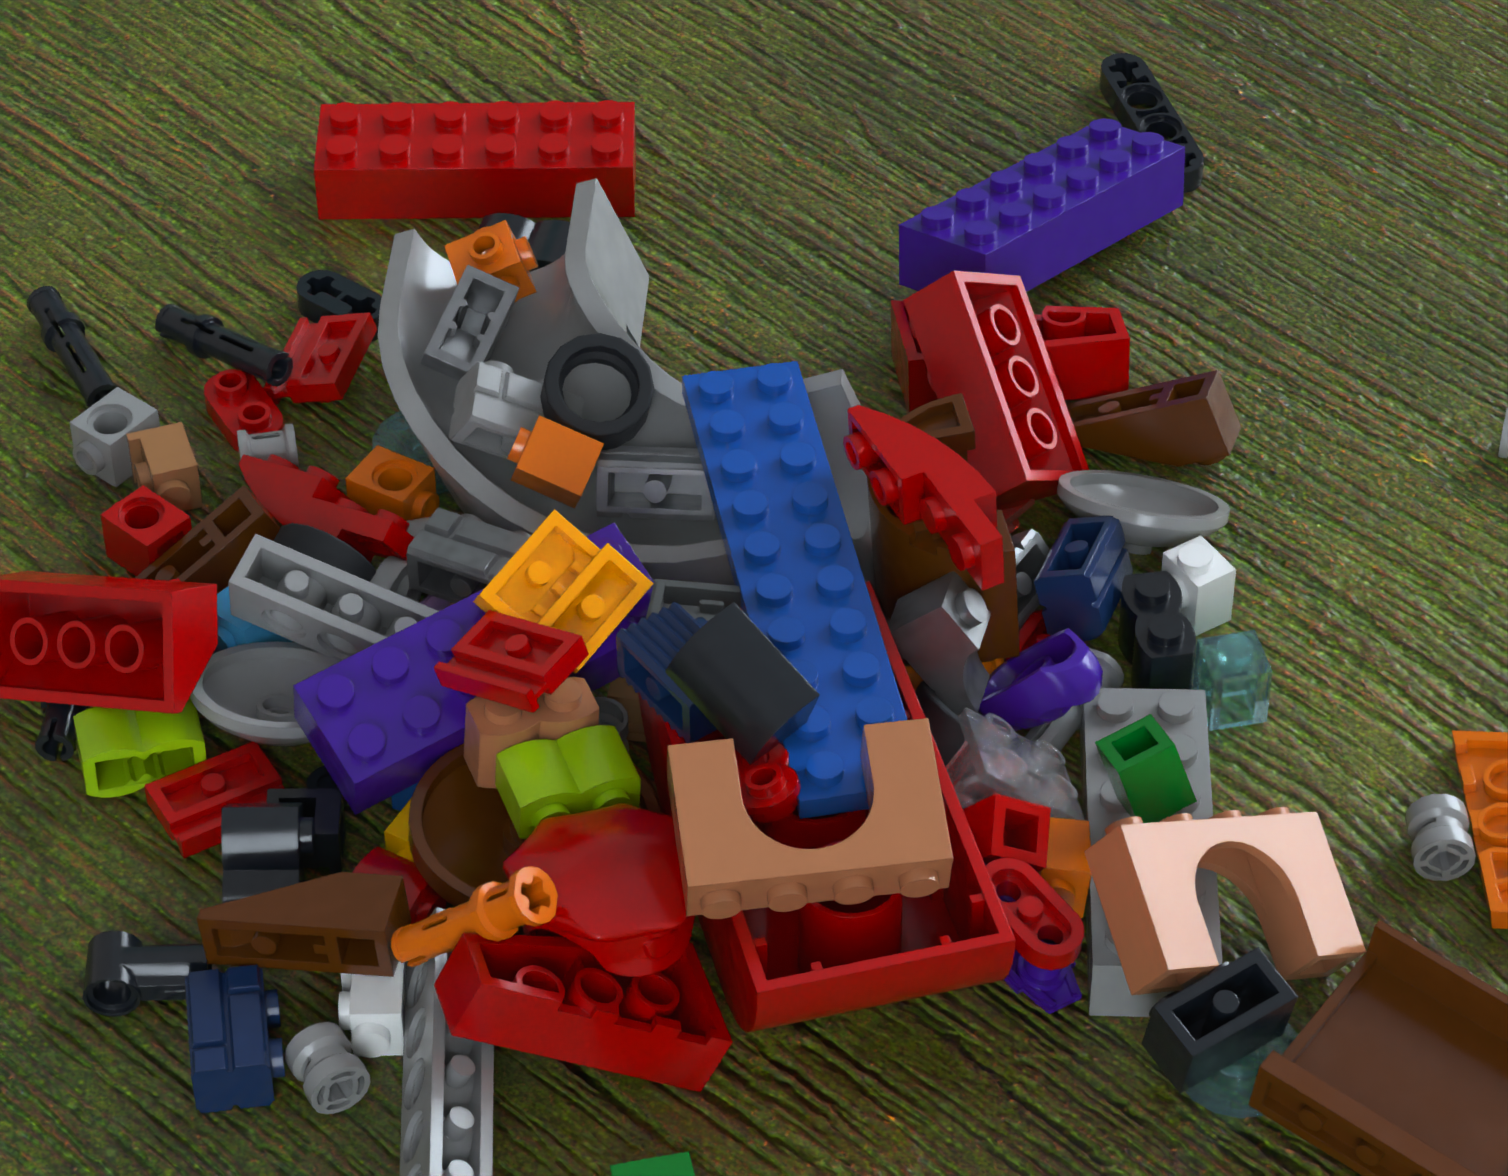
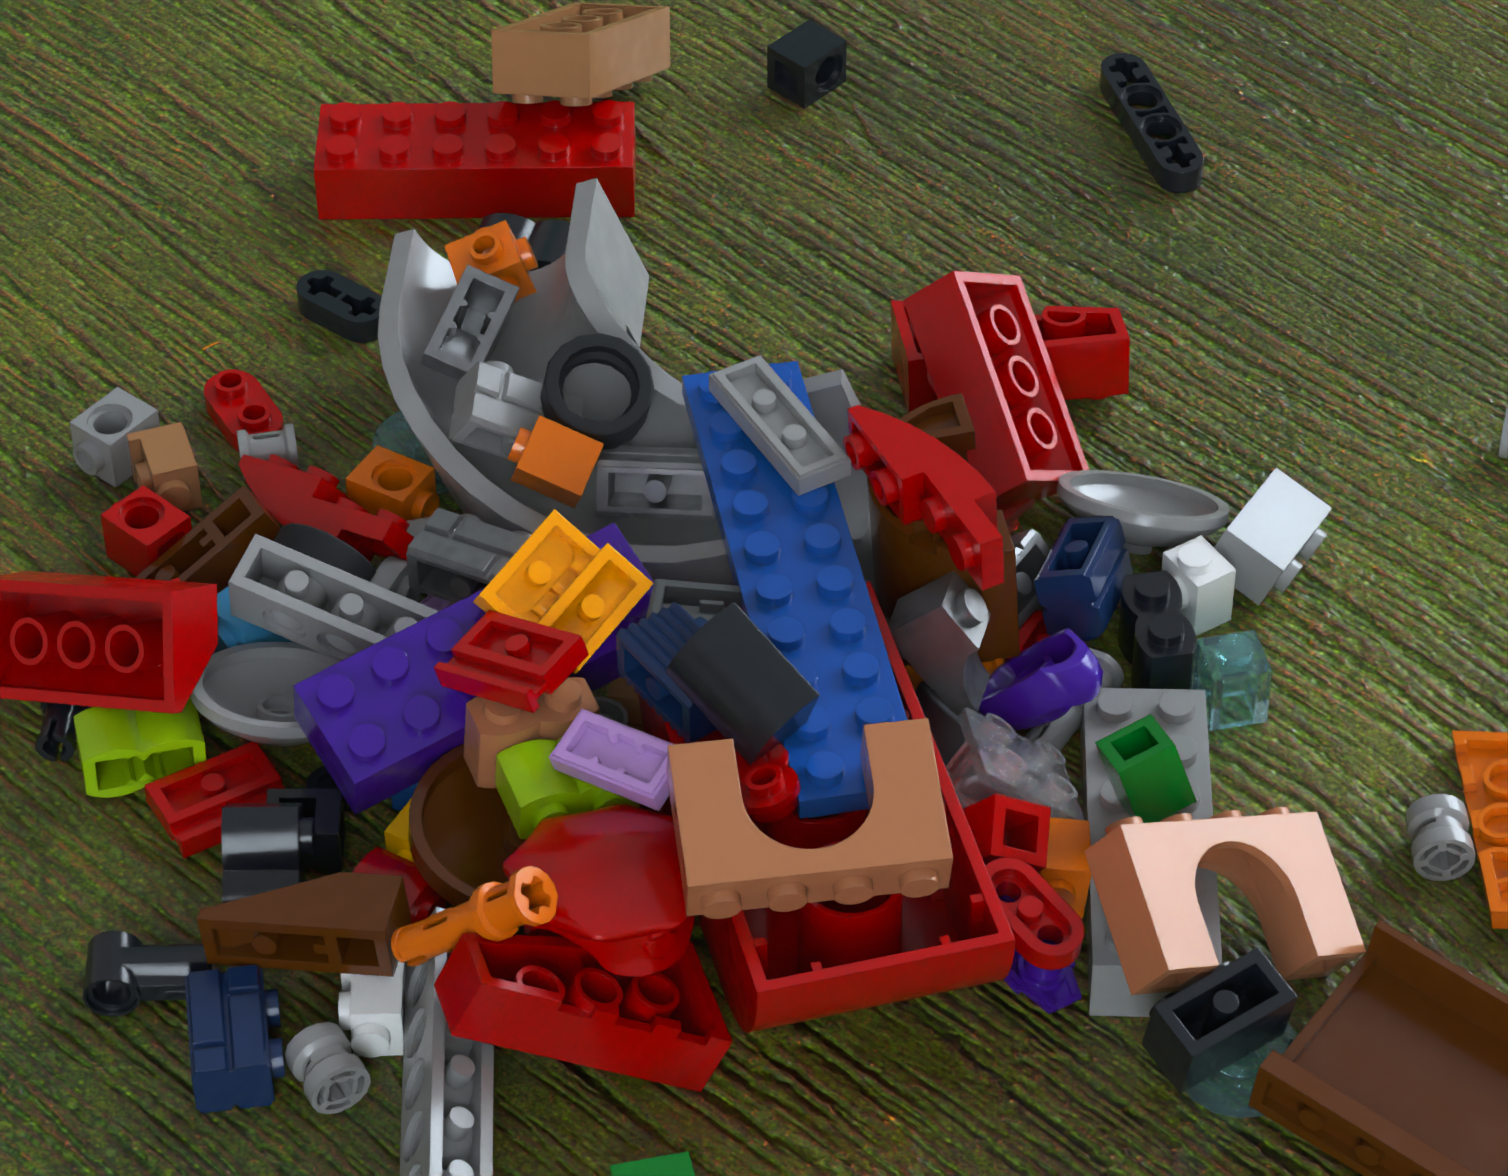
(52, 314): black pin -> none
(209, 338): black pin -> none
(324, 357): red plate -> none
(580, 52): none -> medium nougat brick
(614, 758): none -> lavender plate
(779, 425): none -> light grey tile
(806, 64): none -> black brick
(1047, 208): dark purple brick -> none
(1161, 422): reddish brown slope -> none
(1271, 533): none -> brick

